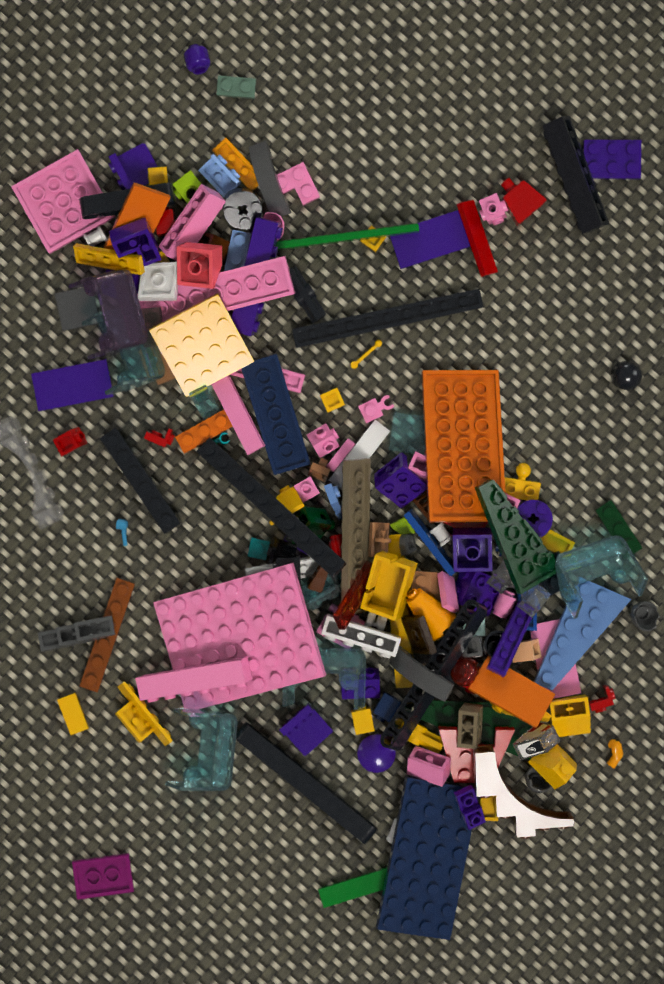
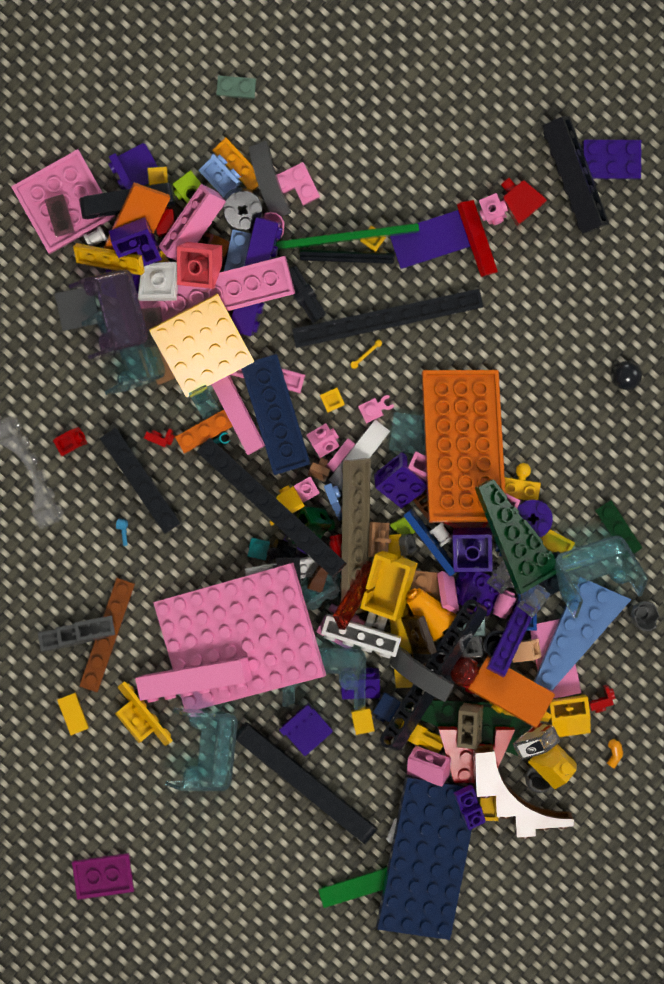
(59, 215): none -> clear smoke plate
(72, 385): dark purple tile -> none
(197, 59): dark purple head -> none
(347, 256): none -> black axle
(375, 756): dark purple dish -> none

